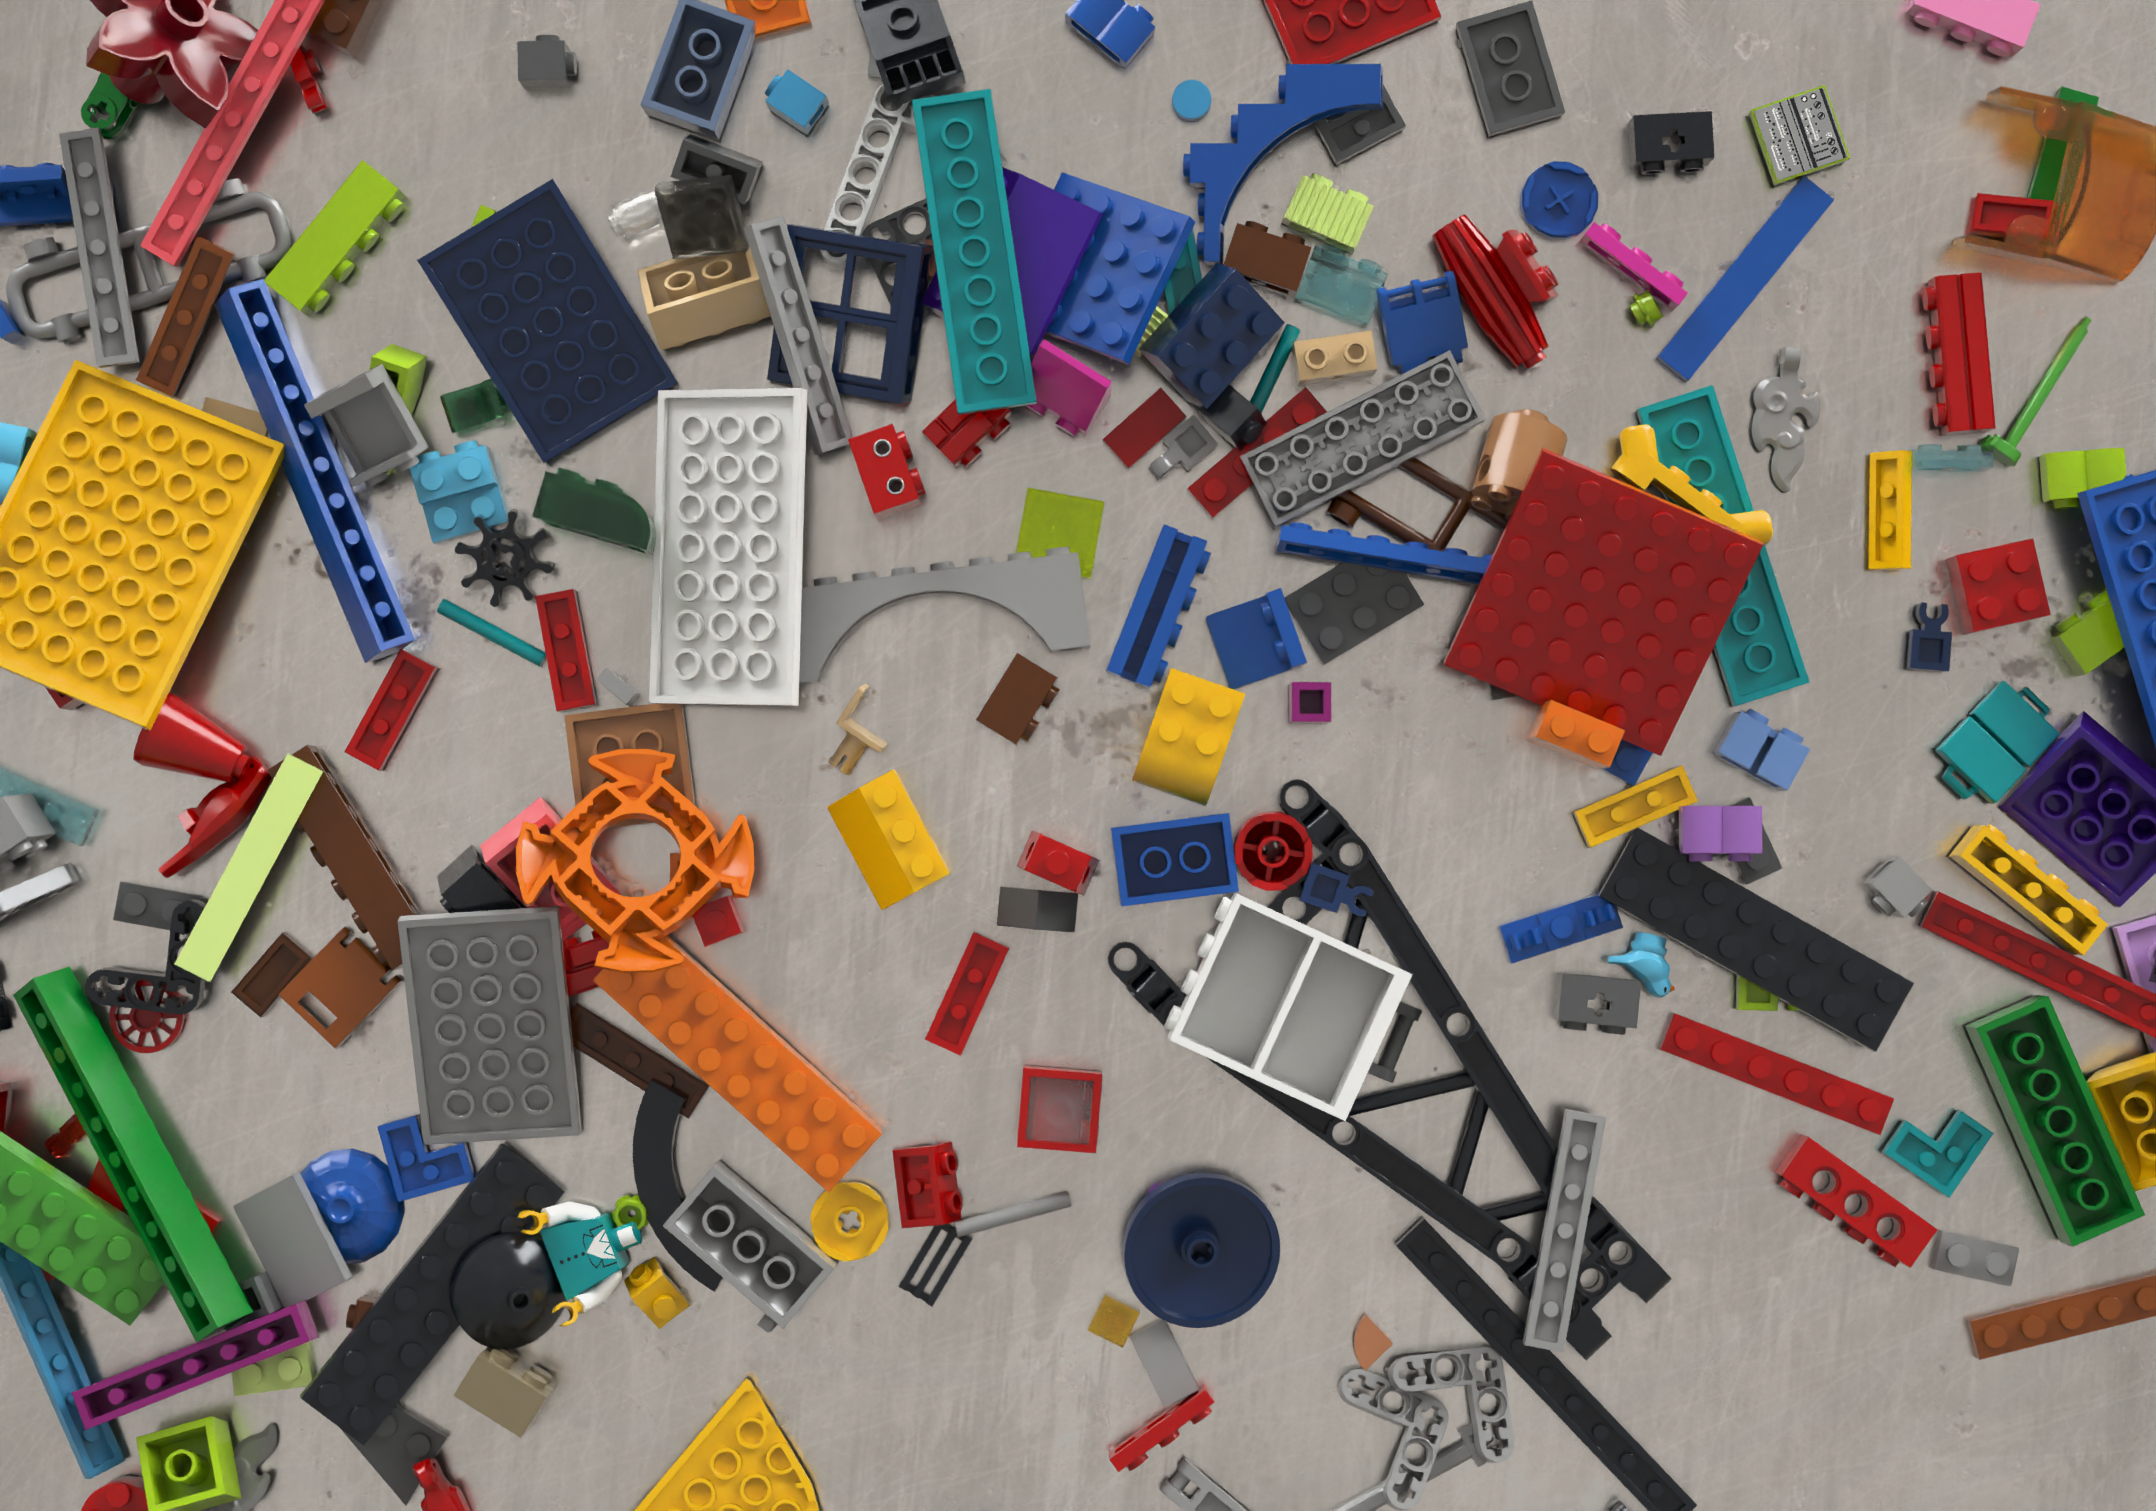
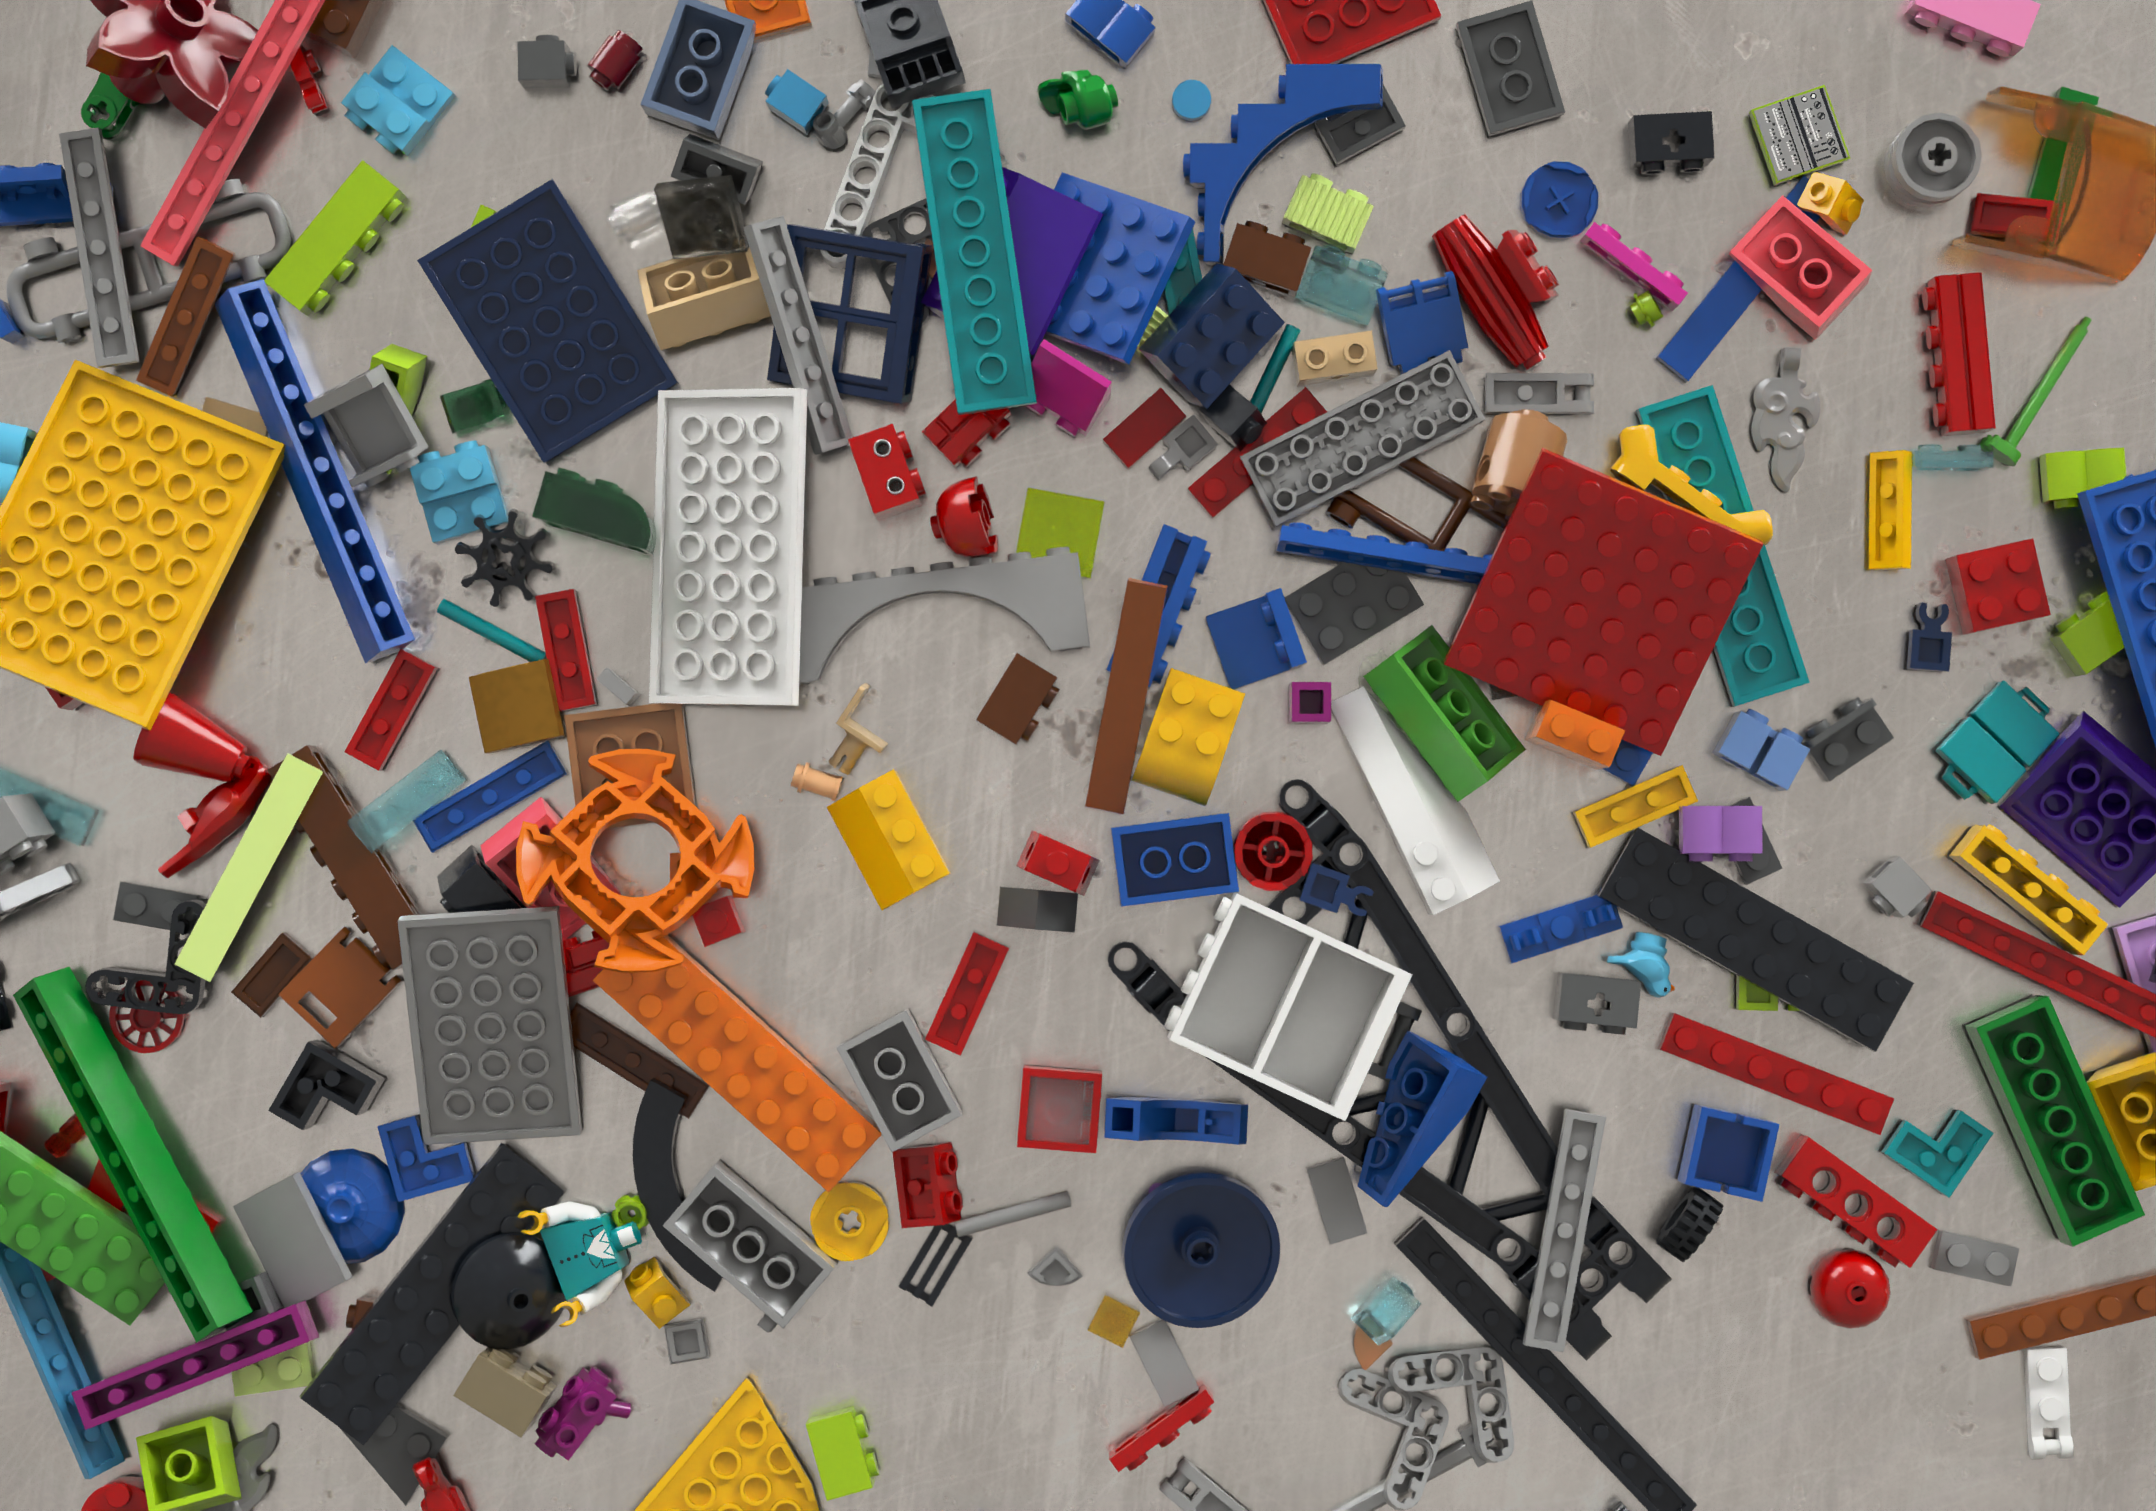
(324, 1075): none -> black brick
(397, 101): none -> medium azure plate
(406, 801): none -> clear light blue plate
(490, 796): none -> blue tile
(516, 706): none -> pearl gold slope
(583, 1405): none -> magenta brick
(614, 60): none -> dark red brick
(687, 1341): none -> light grey tile
(816, 781): none -> light nougat pin
(830, 127): none -> light grey bar
(842, 1453): none -> lime brick
(899, 1080): none -> light grey brick
(965, 519): none -> red cylinder
(1055, 1269): none -> light grey tile
(1079, 98): none -> green head
(1126, 695): none -> dark orange tile
(1175, 1120): none -> blue arch
(1336, 1200): none -> light grey tile
(1386, 1310): none -> clear light blue brick
(1416, 807): none -> white wedge
(1422, 1106): none -> blue wedge
(1444, 714): none -> bright green slope
(1538, 392): none -> light grey plate
(1689, 1224): none -> black tyre
(1728, 1151): none -> blue piece
(1801, 267): none -> coral slope
(1832, 200): none -> yellow bracket
(1835, 1293): none -> red cylinder
(1846, 739): none -> dark grey bracket
(1950, 145): none -> light grey wheel
(2047, 1401): none -> white plate

